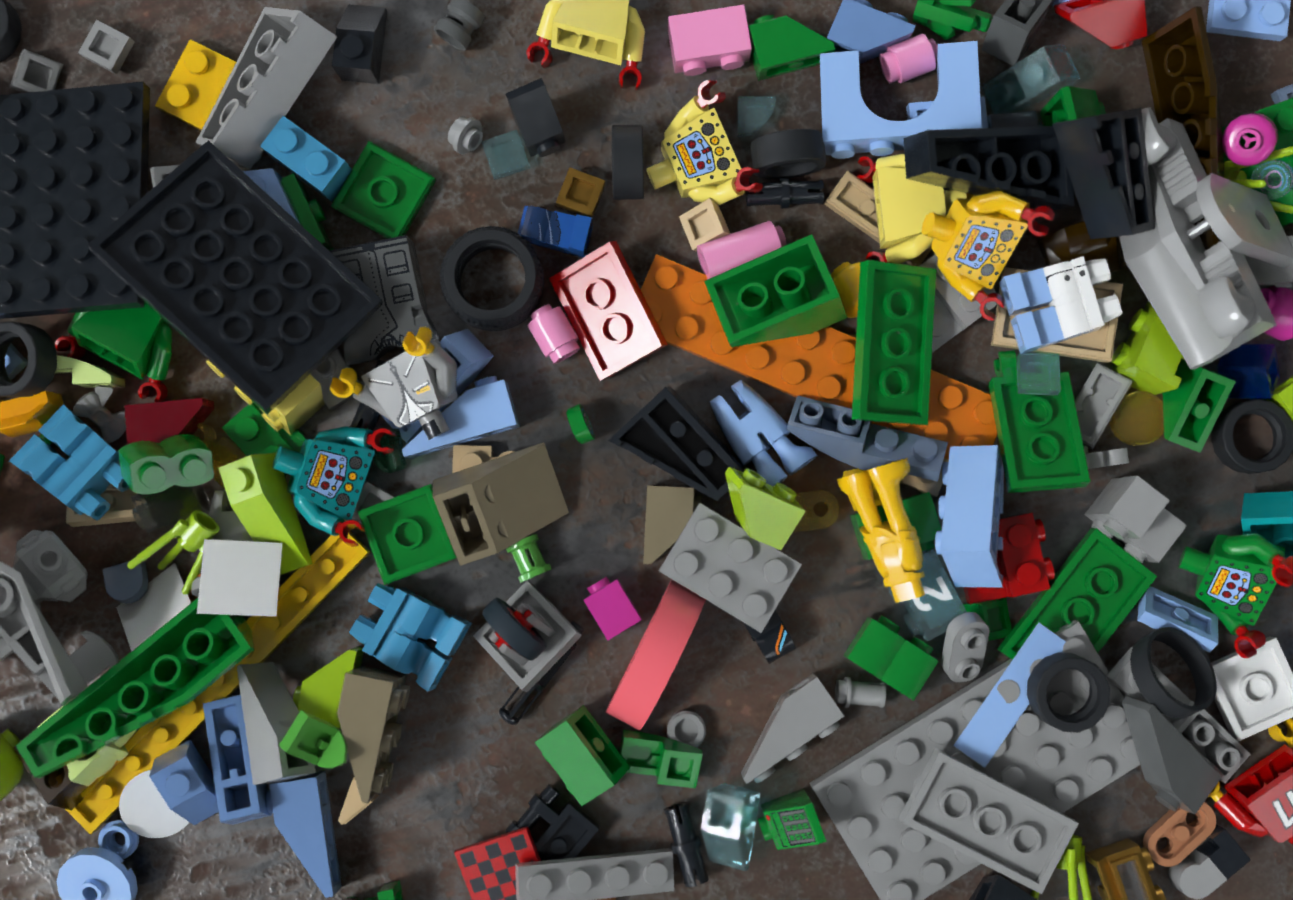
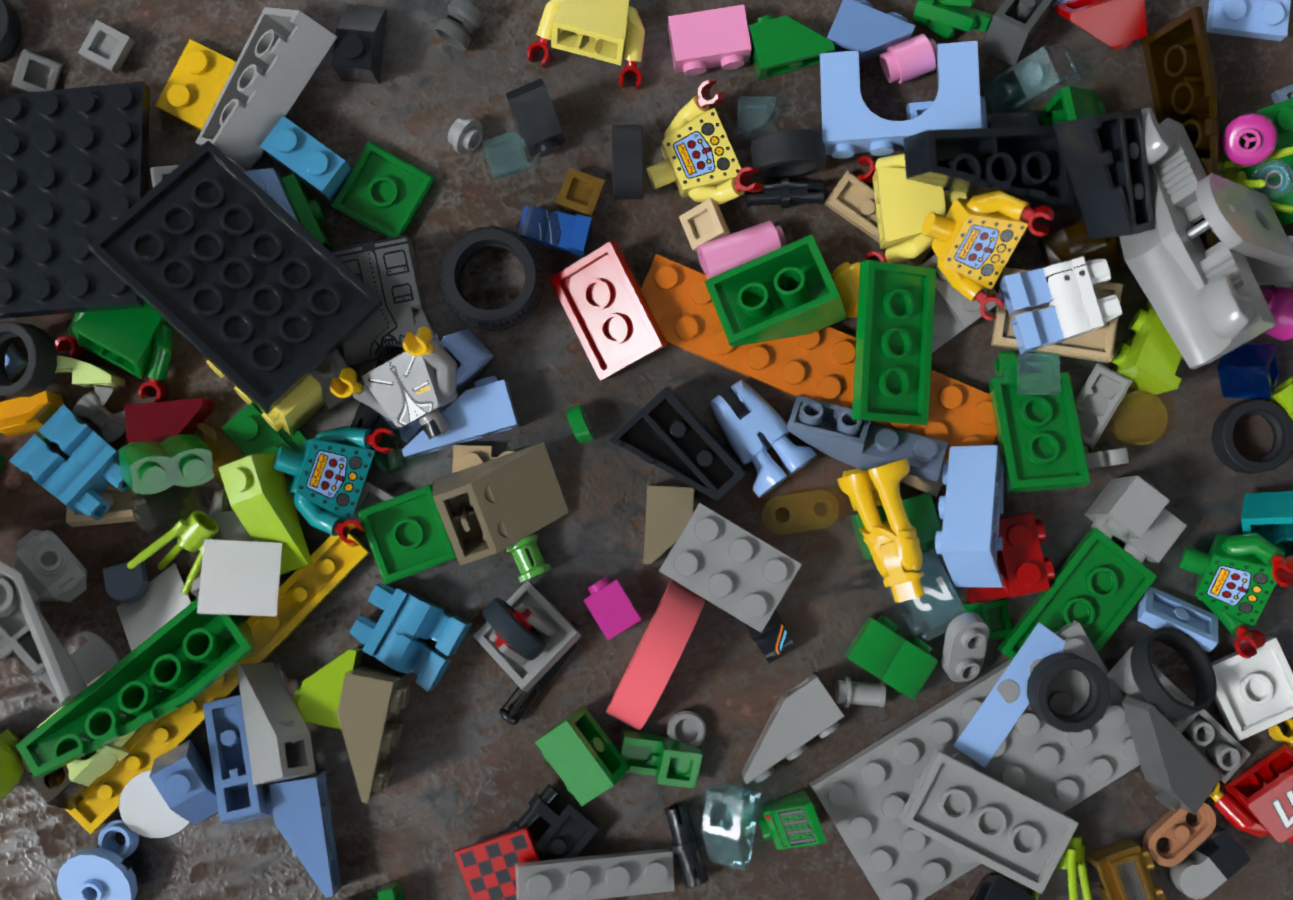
(315, 741): bright green plate -> none
(352, 804): tan slope -> none
(553, 333): bright pink brick -> none
(762, 509): lime slope -> none
(1194, 406): green slope -> none

